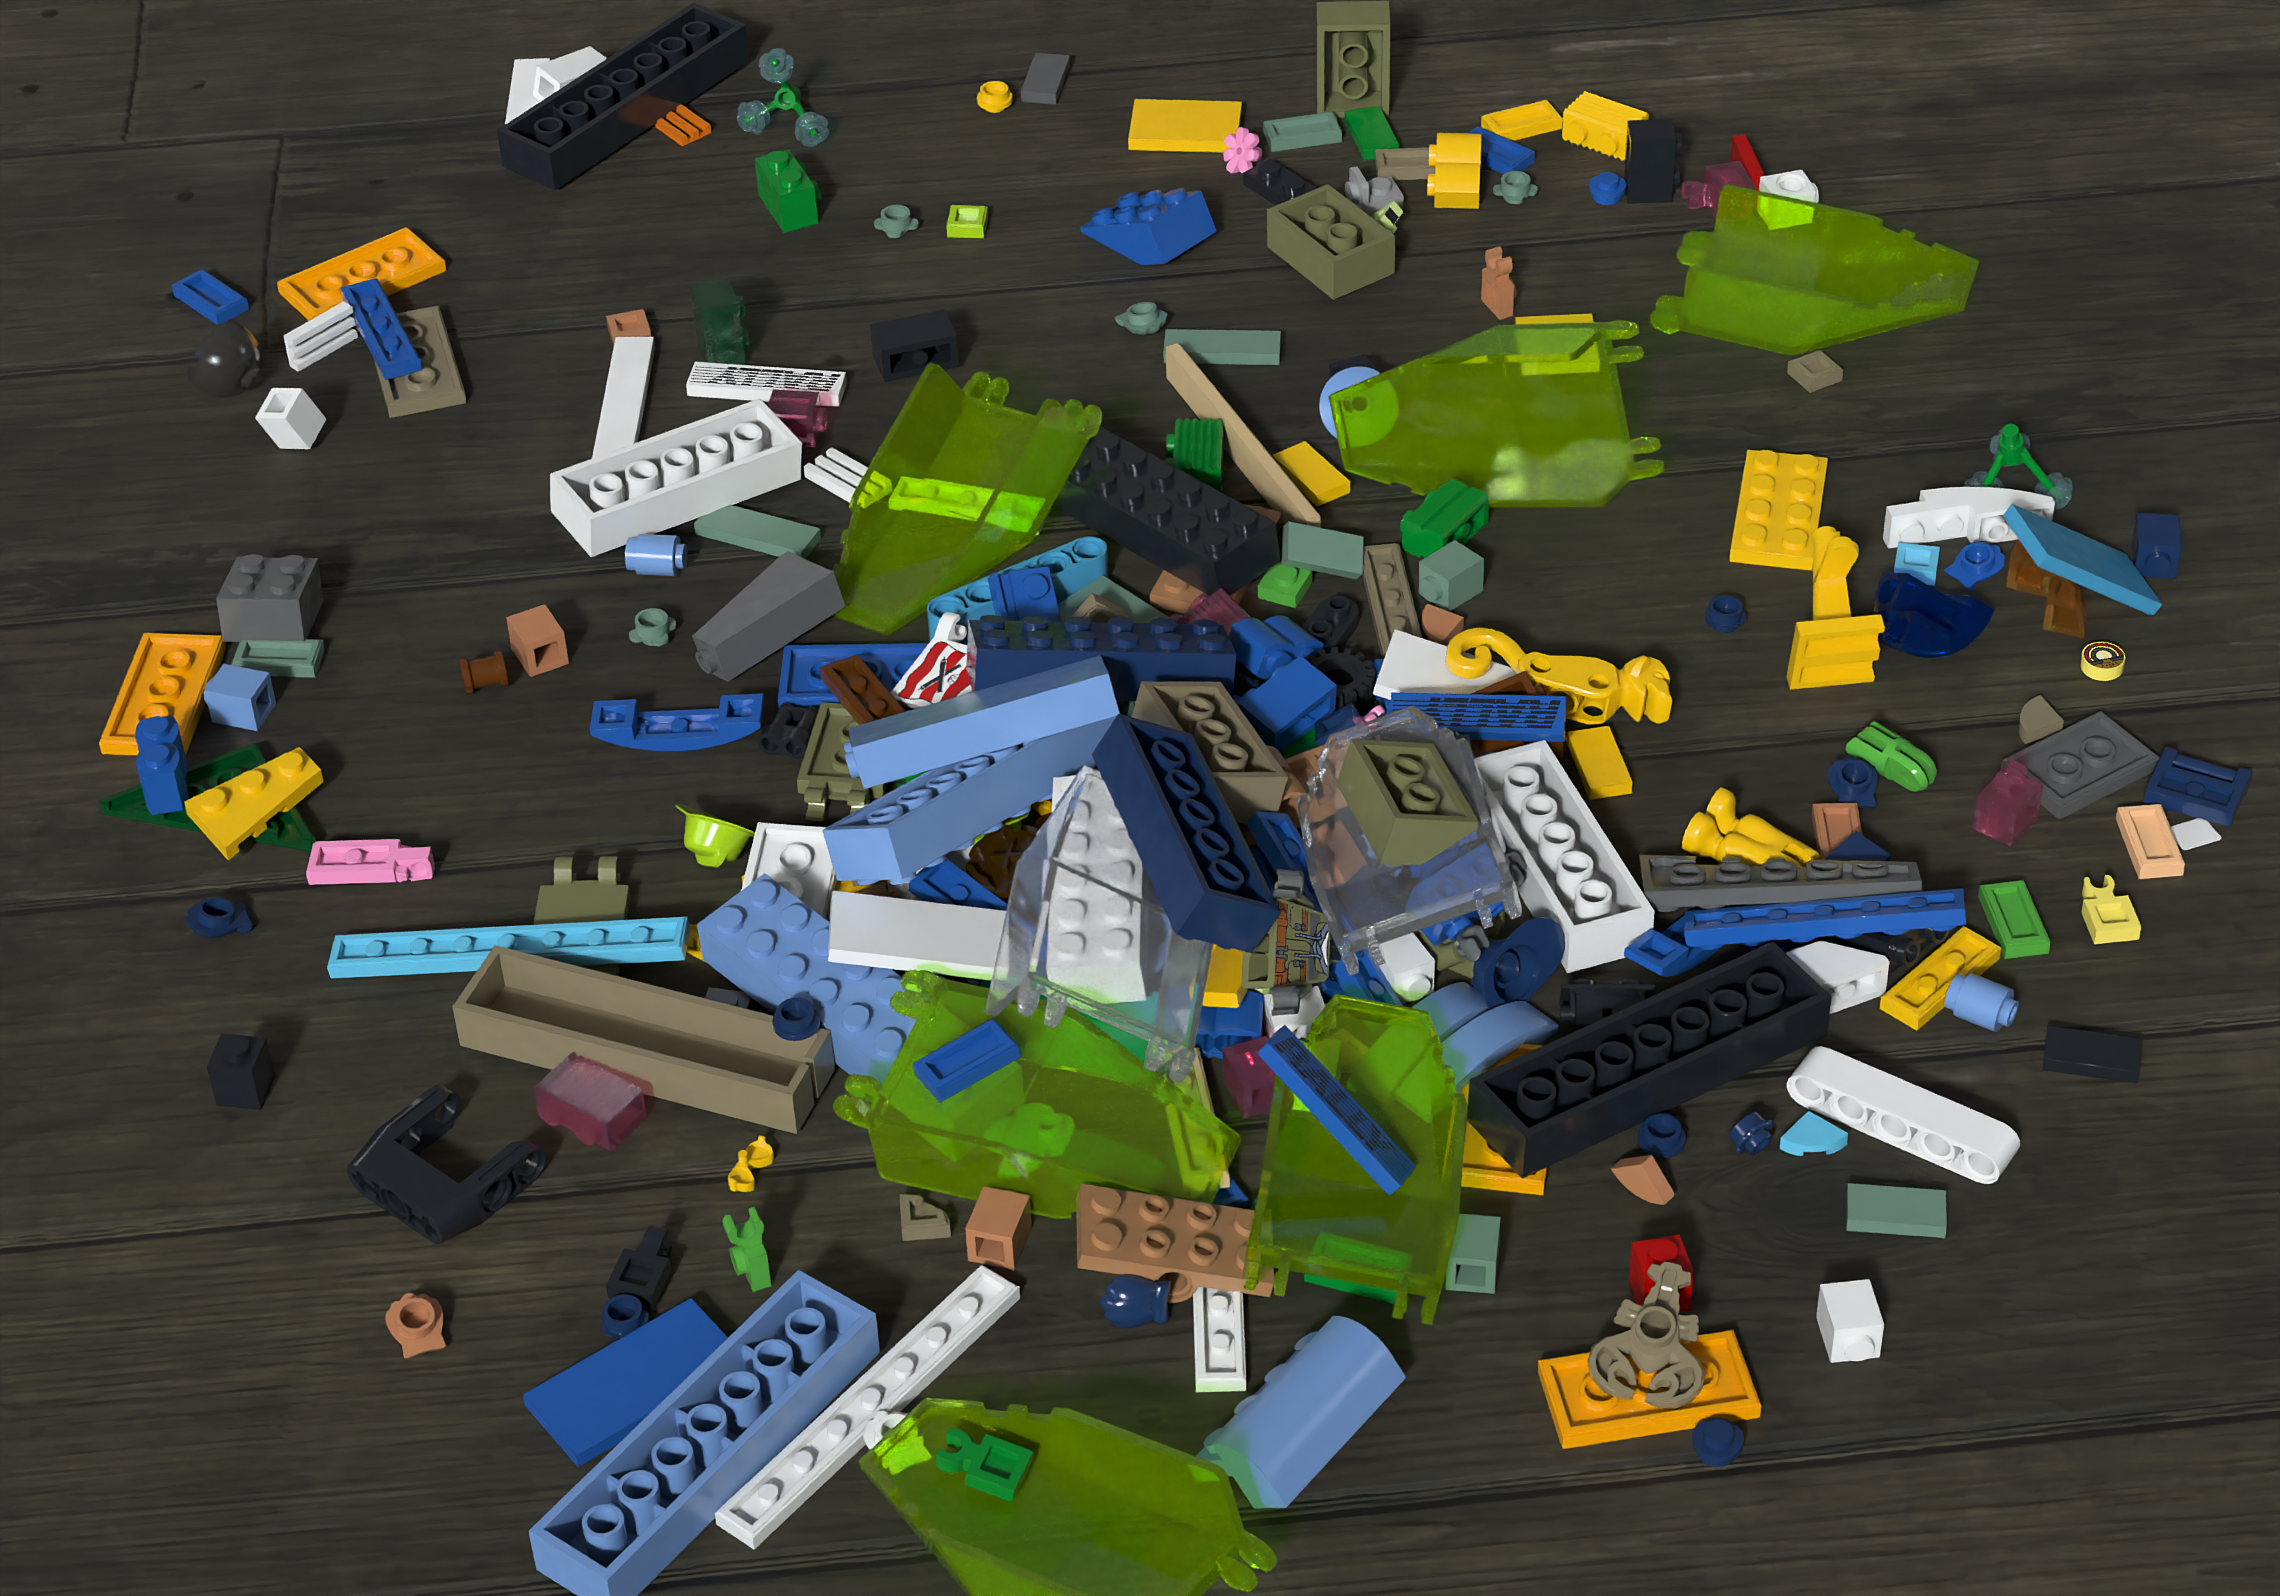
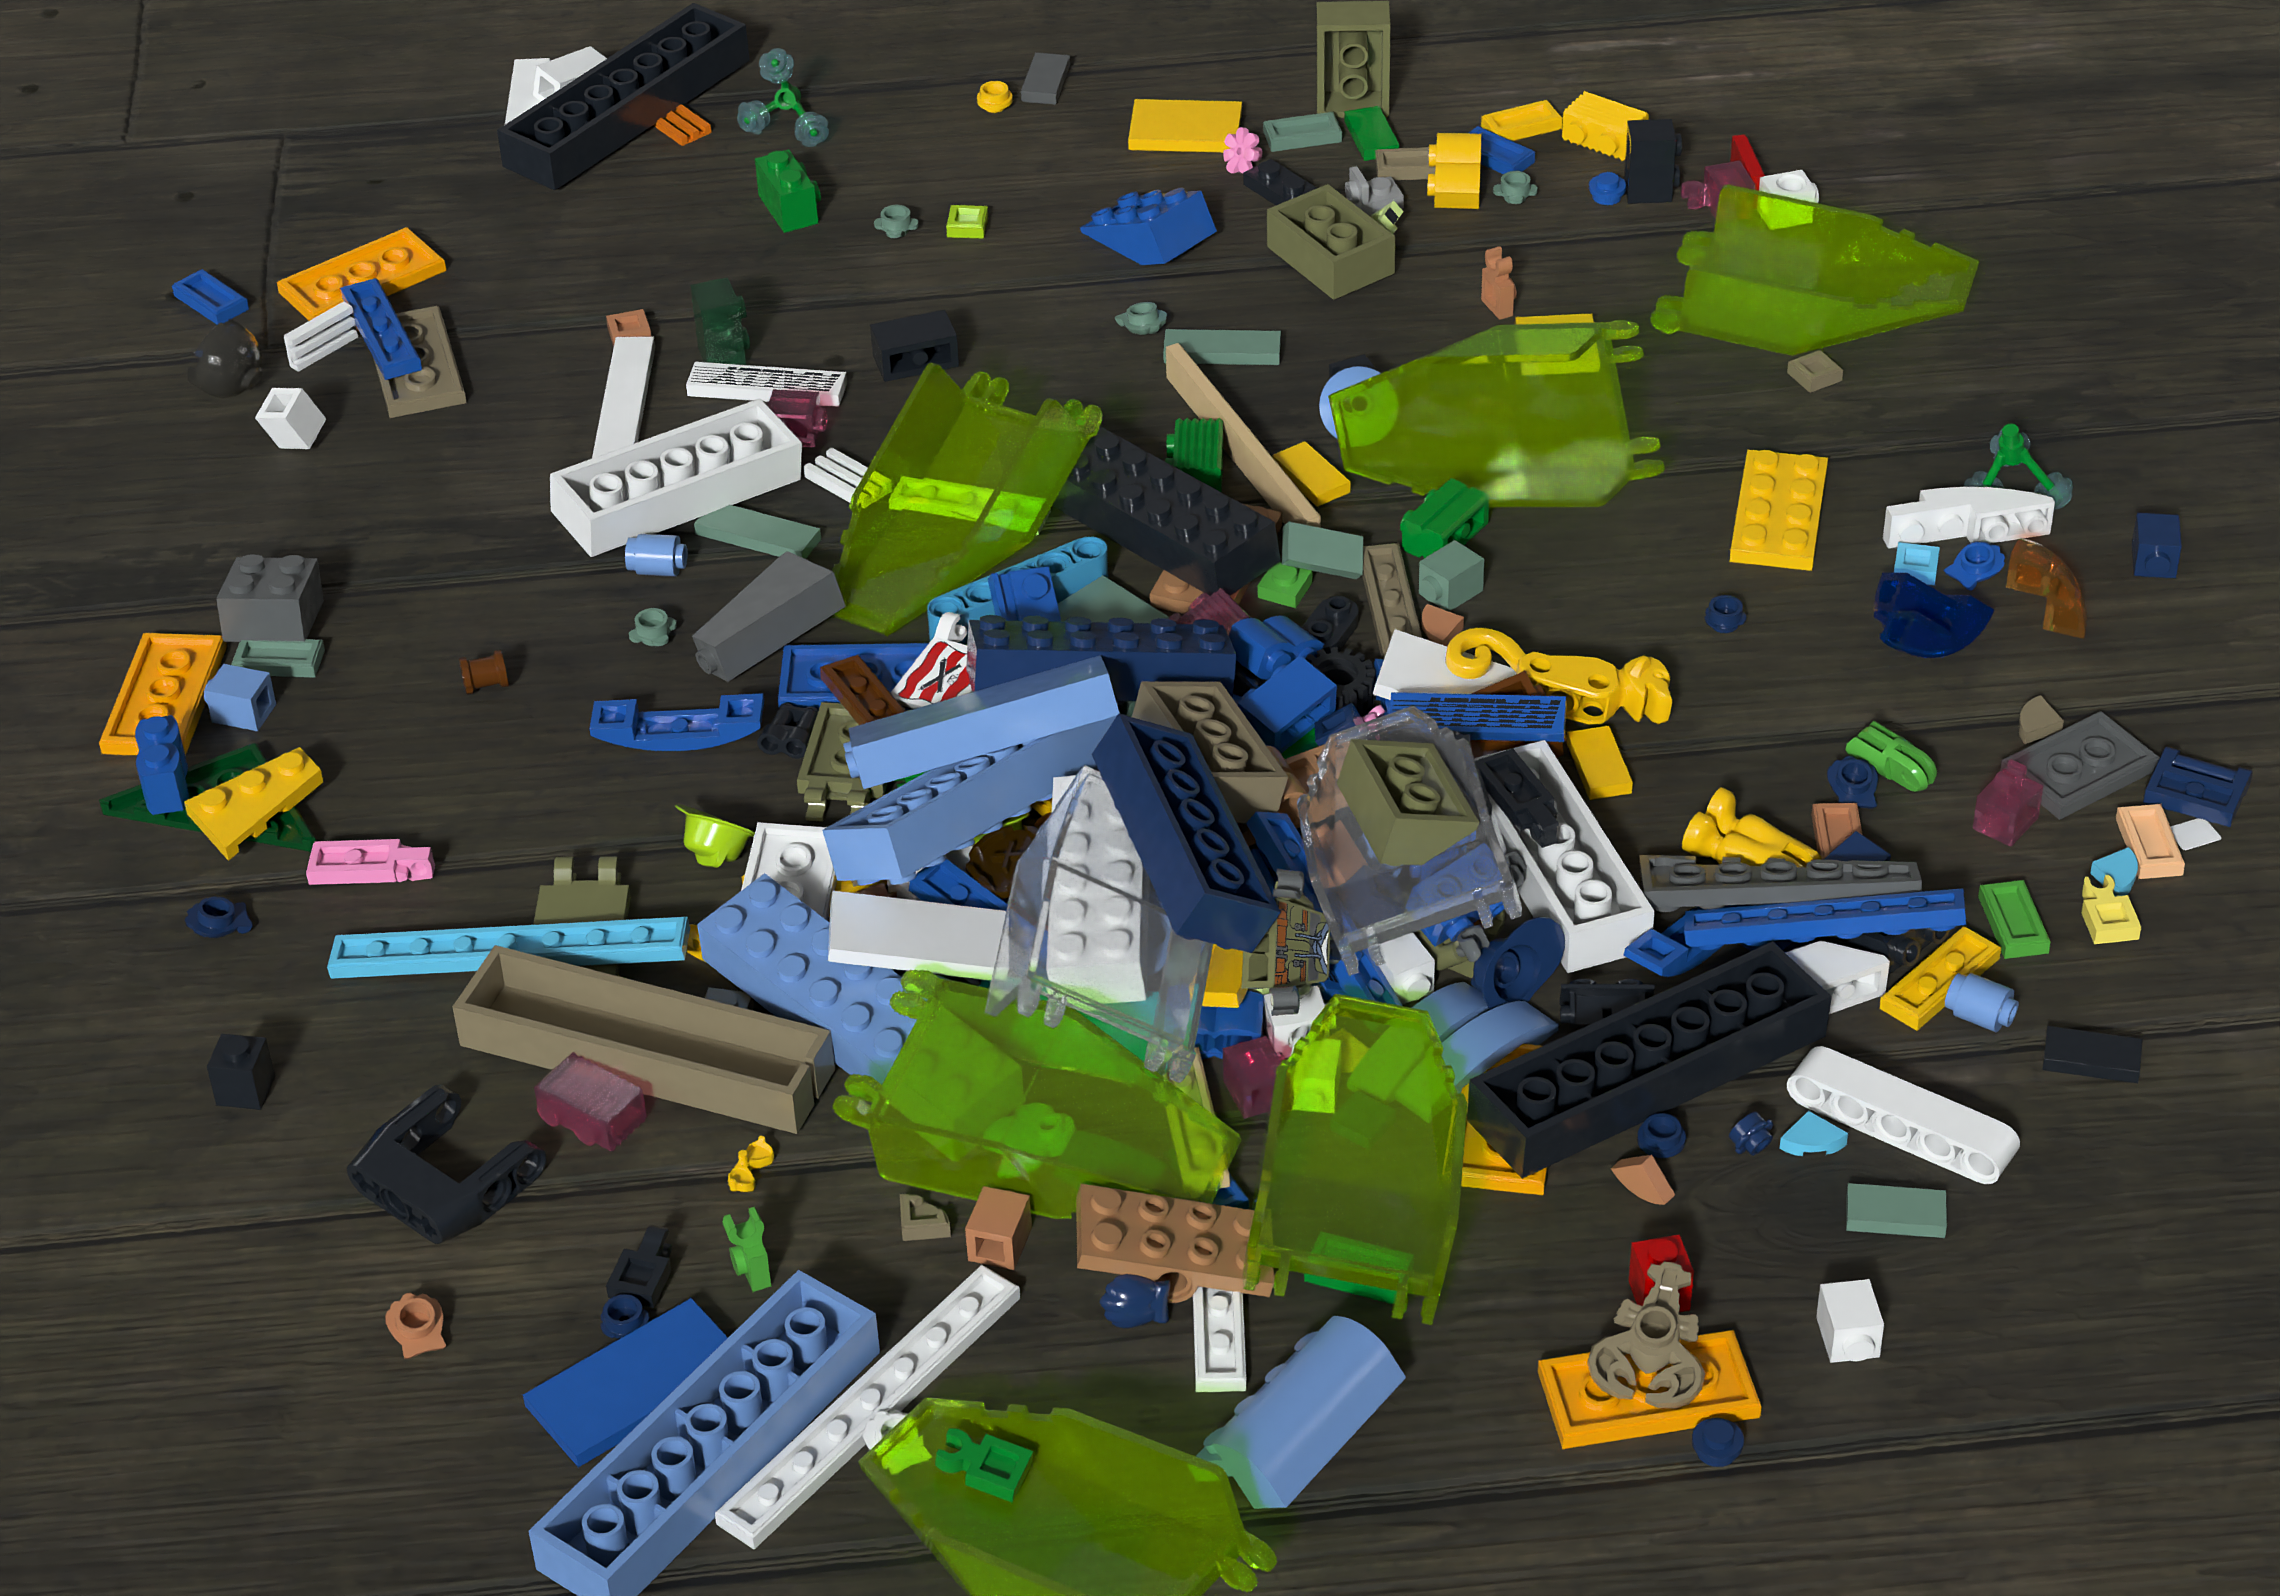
(537, 640): nougat brick -> none
(796, 1019): dark blue plate -> none
(966, 1060): blue tile -> none
(1099, 609): dark tan tile -> none
(1336, 1110): blue tile -> none
(1474, 1254): sand green brick -> none
(1520, 795): none -> black hinge
(1833, 645): yellow piece -> none
(2082, 560): dark azure tile -> none
(2102, 661): tile -> none
(2121, 867): none -> medium azure tile

